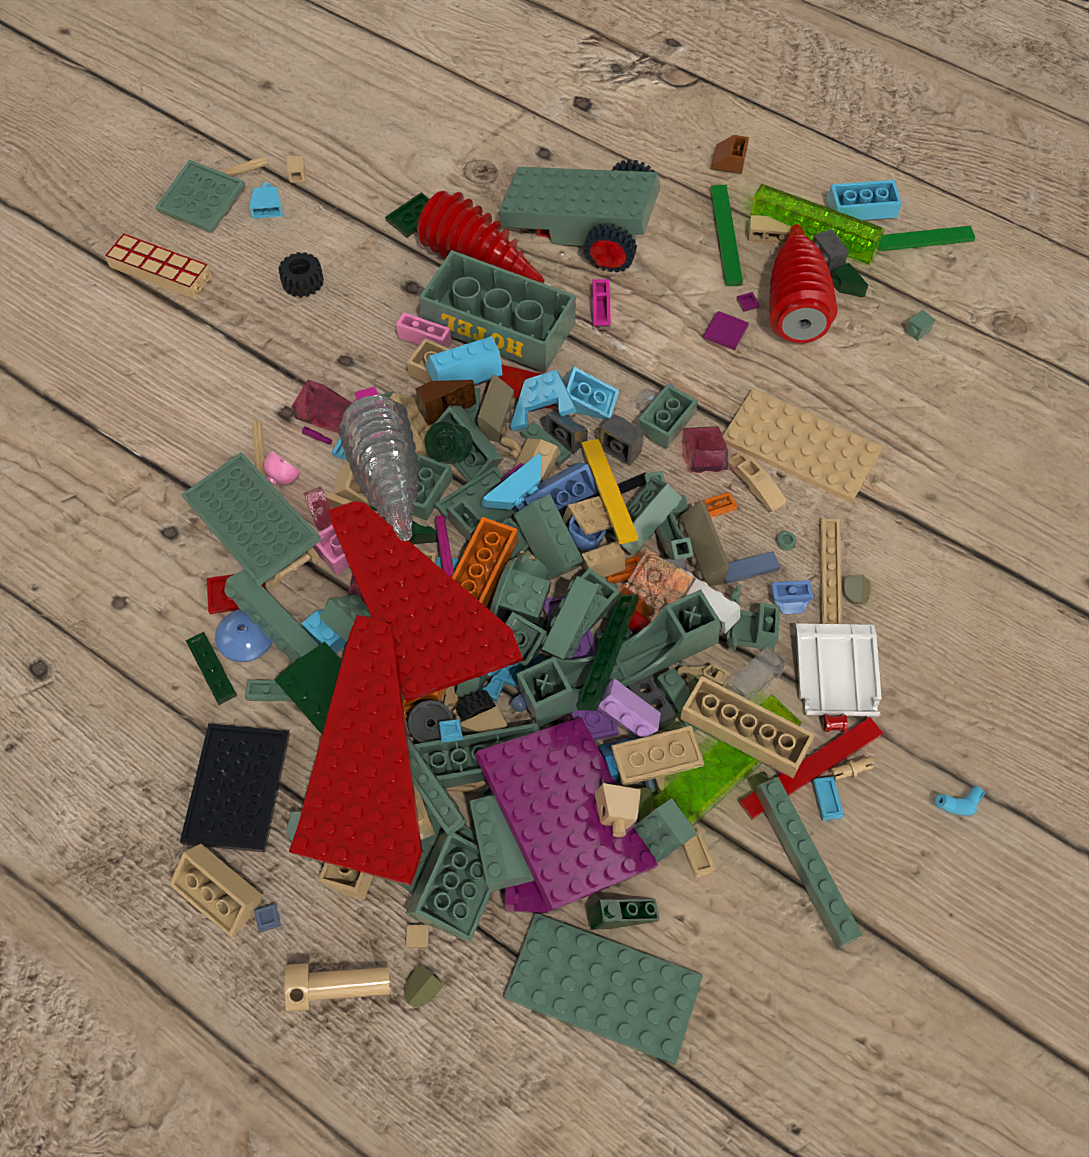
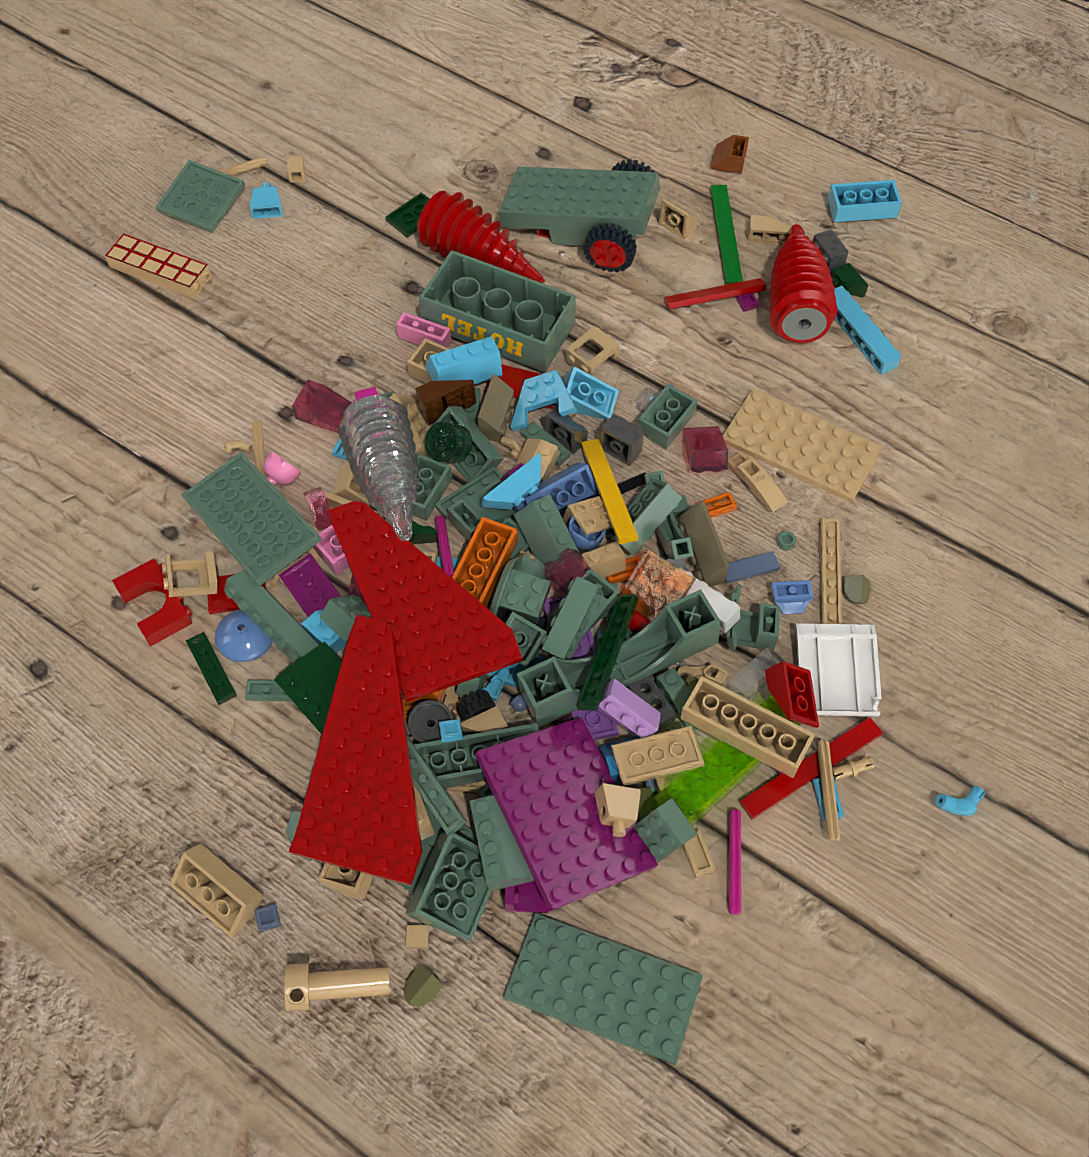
(170, 617): none -> red arch
(206, 572): none -> tan window
(231, 445): none -> tan arm
(235, 788): black plate -> none
(301, 274): black tyre -> none
(309, 585): none -> magenta tile
(316, 435): magenta piece -> none
(566, 568): none -> clear pink brick
(601, 302): dark pink slope -> none
(608, 346): none -> tan window
(622, 913): dark green slope -> none
(677, 219): none -> tan slope
(715, 293): none -> red tile
(726, 330): magenta tile -> none
(735, 861): none -> dark pink axle
(793, 692): none -> red slope
(808, 863): sand green brick -> none
(828, 790): none -> tan axle
(835, 723): red bush -> none
(858, 236): clear neon green brick -> none
(865, 333): none -> medium azure brick
(920, 325): sand green brick -> none
(926, 238): green tile -> none

